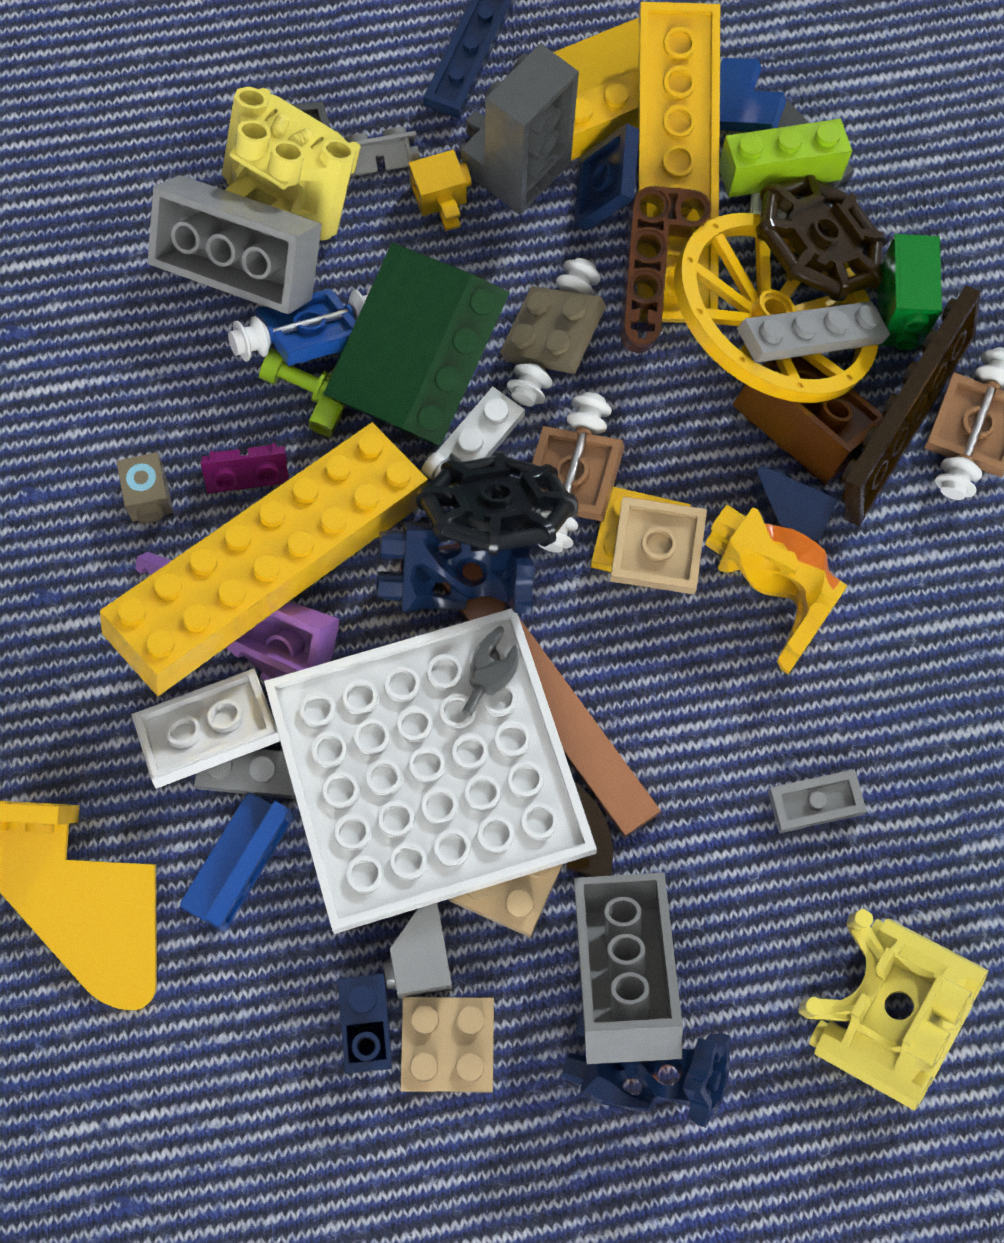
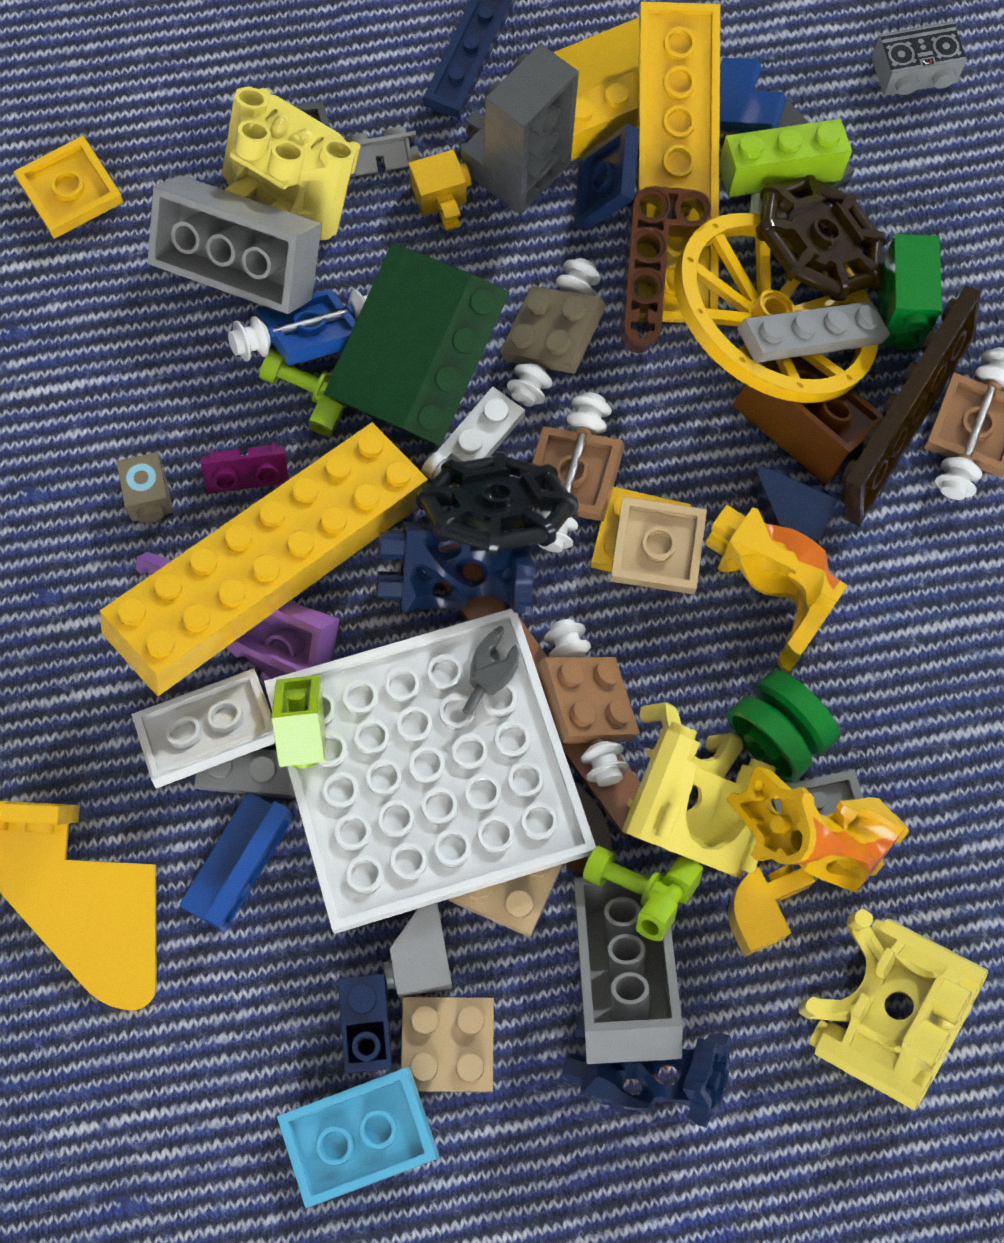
(68, 187): none -> yellow plate
(299, 721): none -> slope
(358, 1137): none -> medium azure plate
(587, 701): none -> medium nougat plate
(658, 893): none -> lime bar
(711, 828): none -> light yellow piece
(754, 907): none -> yellow brick
(783, 725): none -> green wheel
(834, 847): none -> yellow hips
(918, 58): none -> brick

